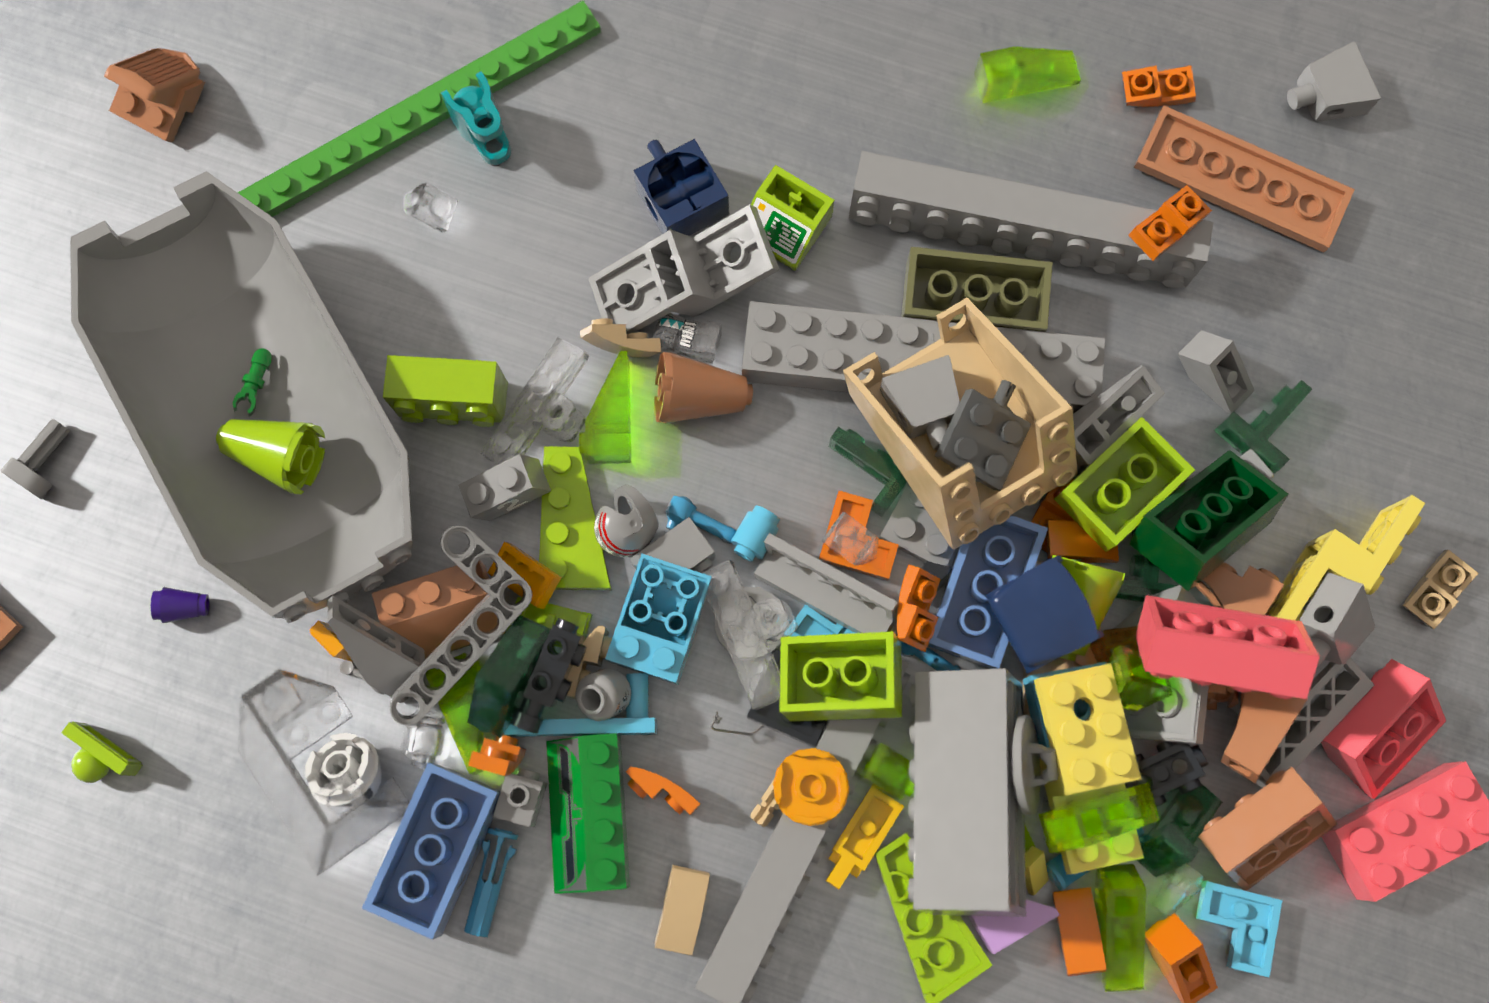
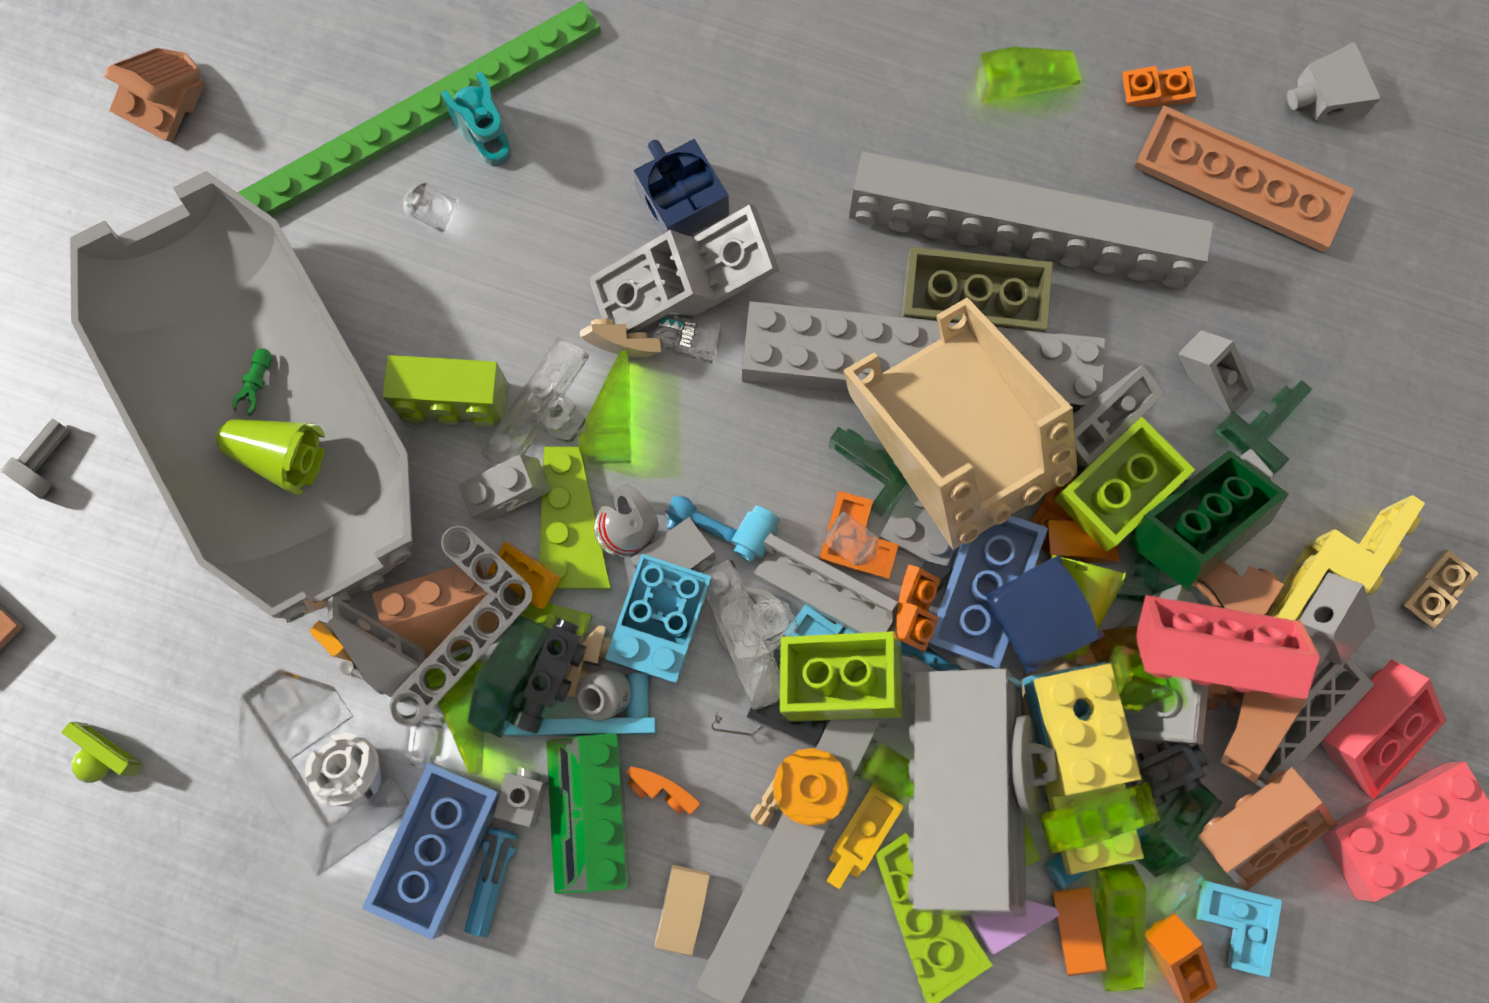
(177, 605): dark purple cone -> none
(498, 755): orange slope -> none
(697, 390): nougat cone -> none
(791, 215): lime slope -> none
(923, 398): light grey torso -> none
(985, 436): dark grey plate -> none
(1035, 870): light yellow piece -> none
(1170, 222): orange slope -> none

